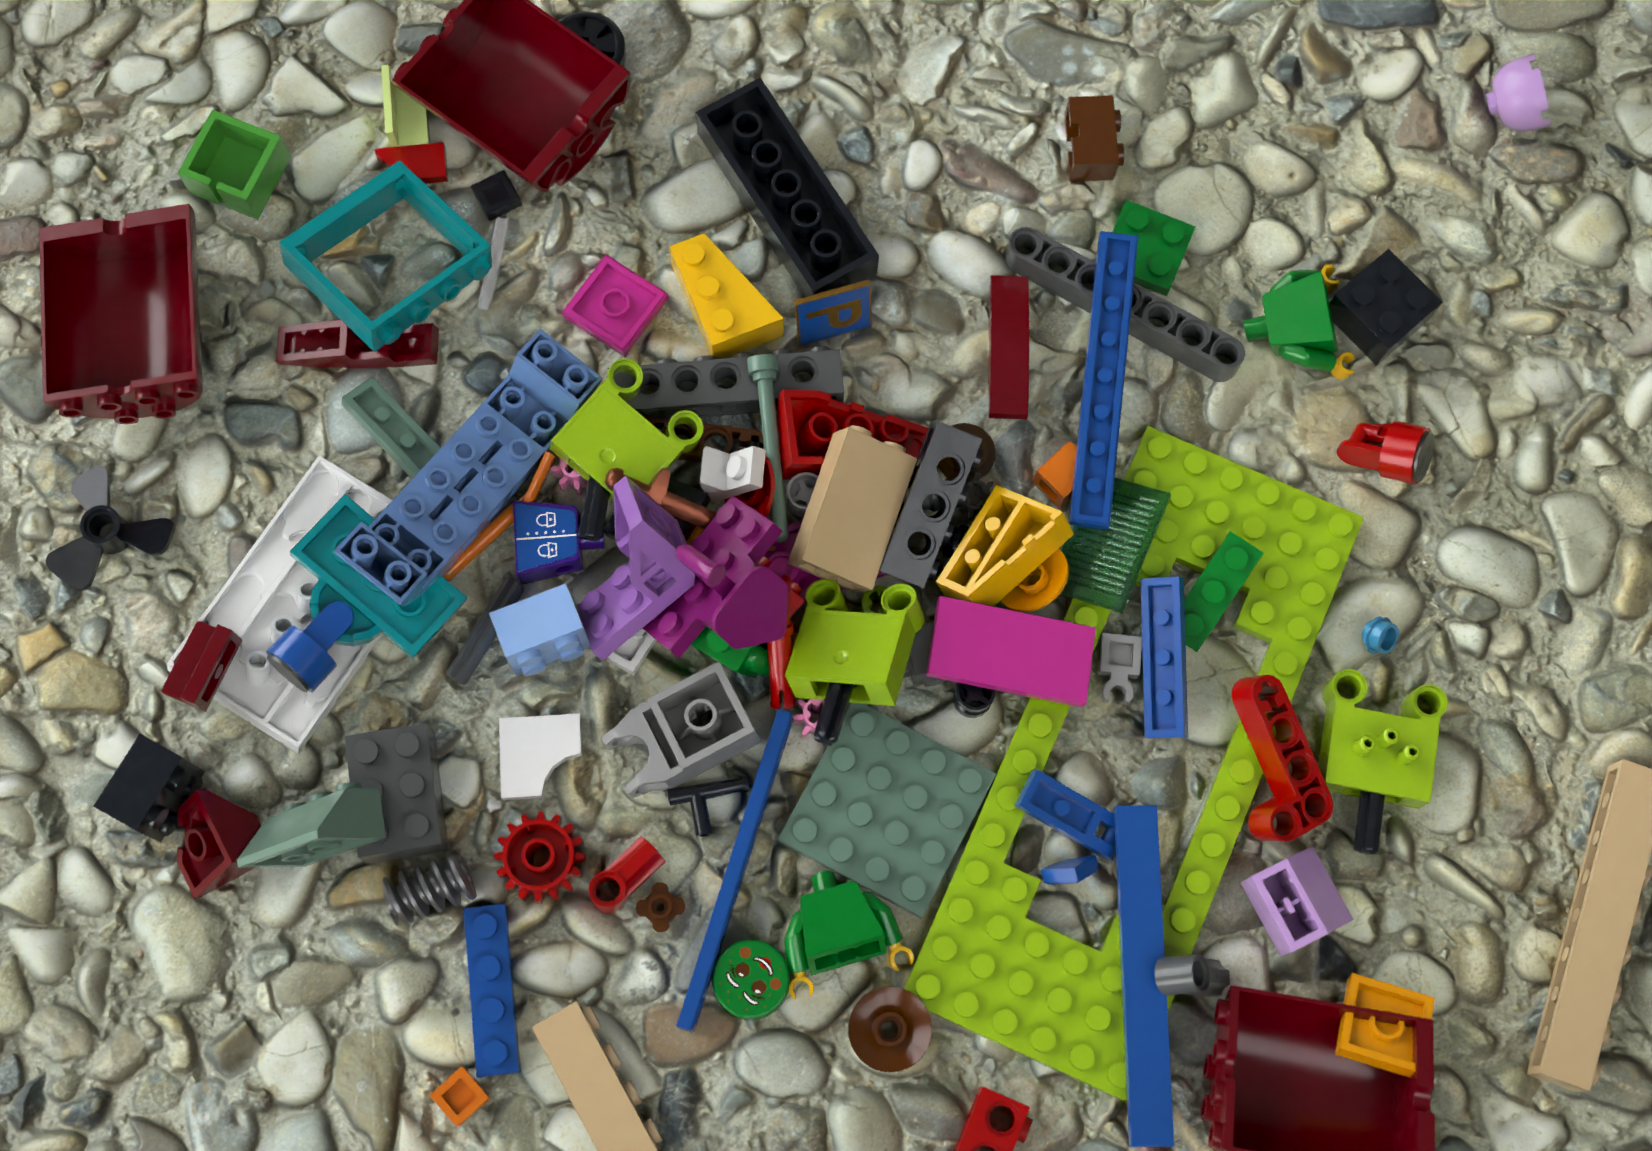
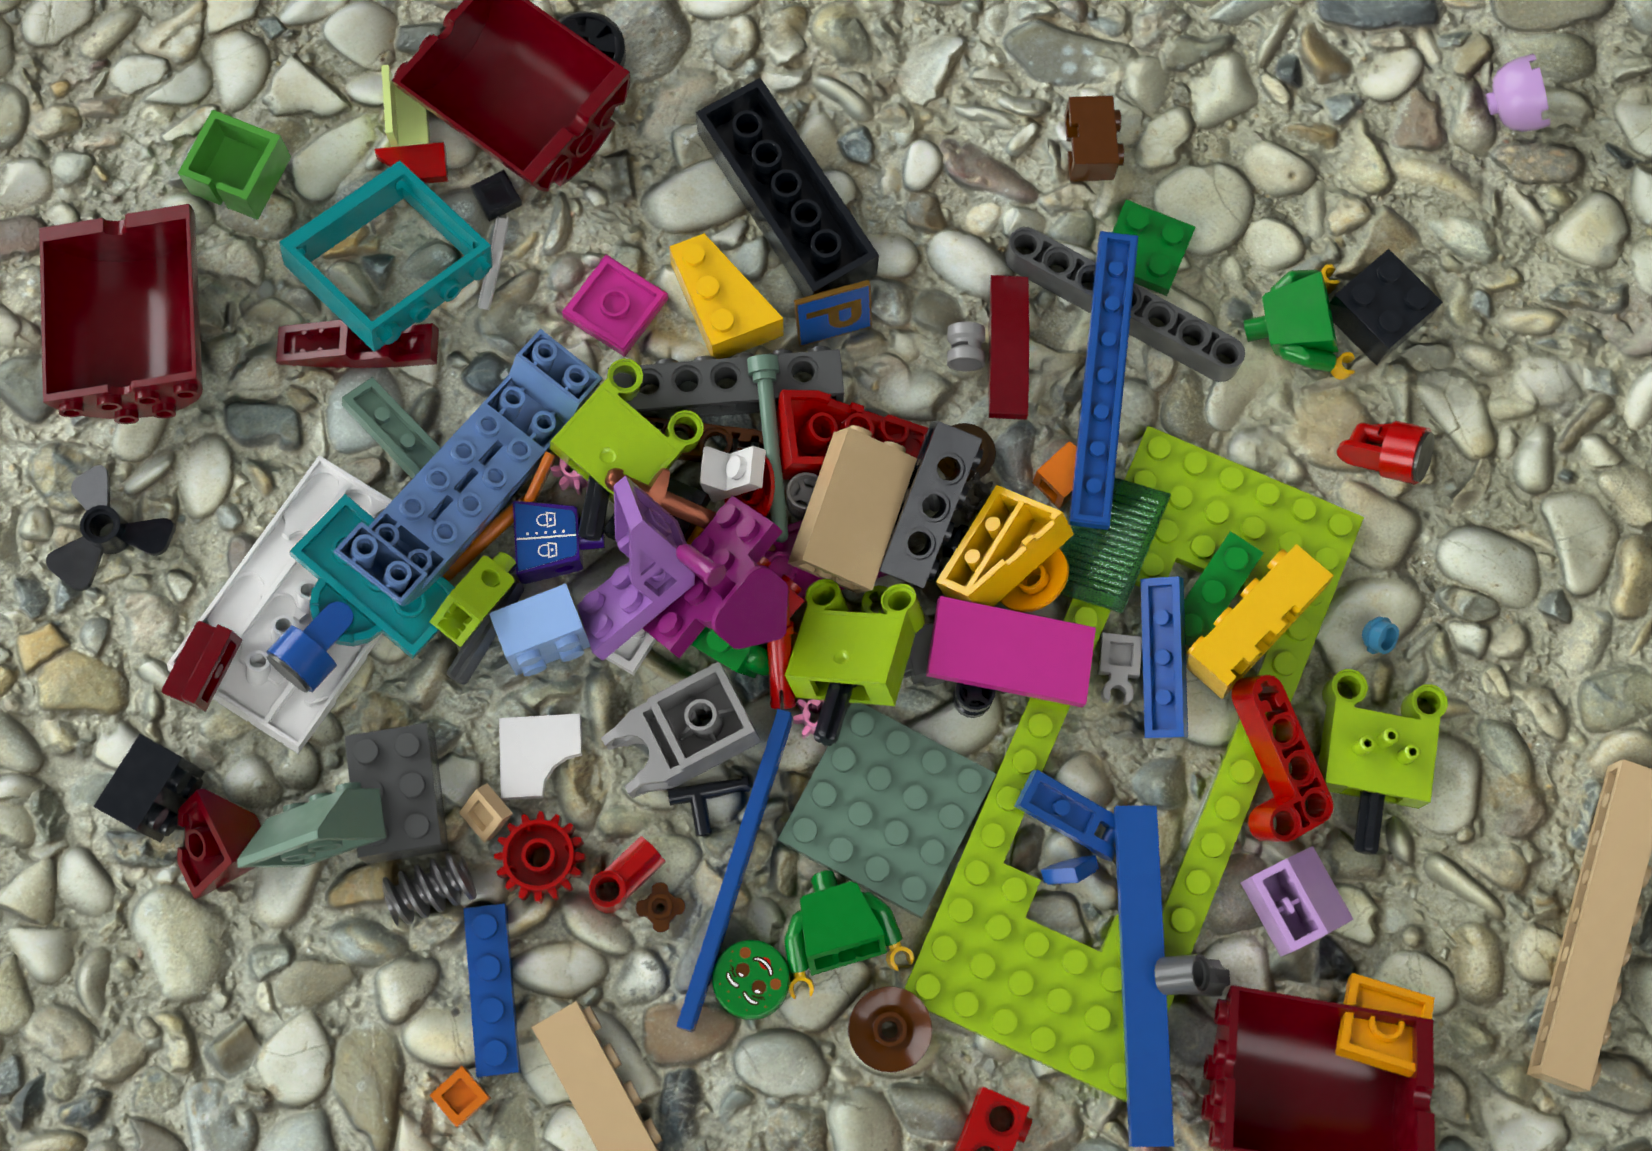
(475, 597): none -> lime torso
(485, 812): none -> tan plate
(966, 346): none -> light grey wheel
(1257, 620): none -> yellow wedge

